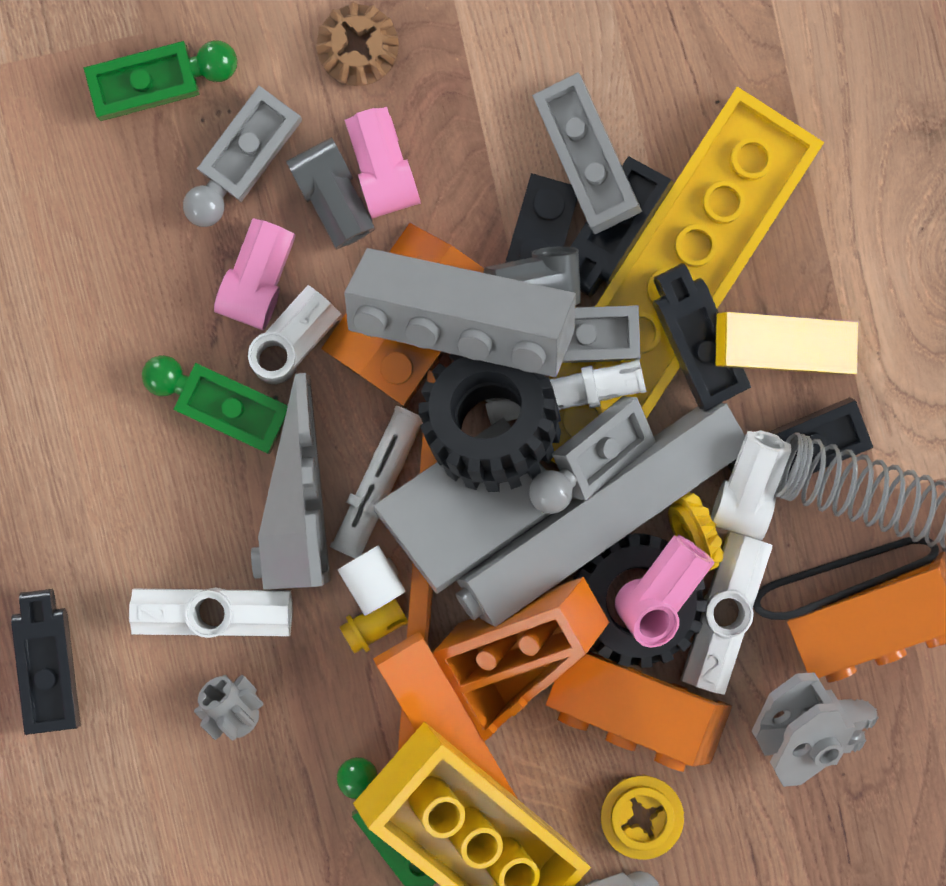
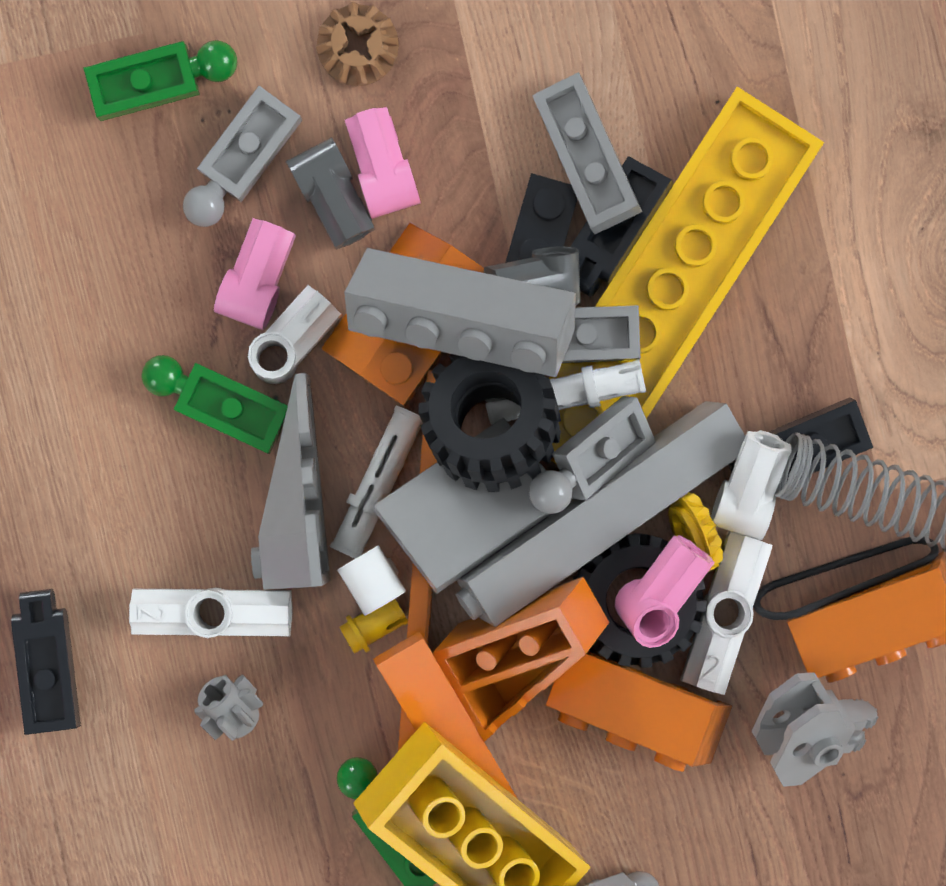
(633, 840): yellow gear -> none
(690, 326): black hinge -> none
(786, 343): tile -> none

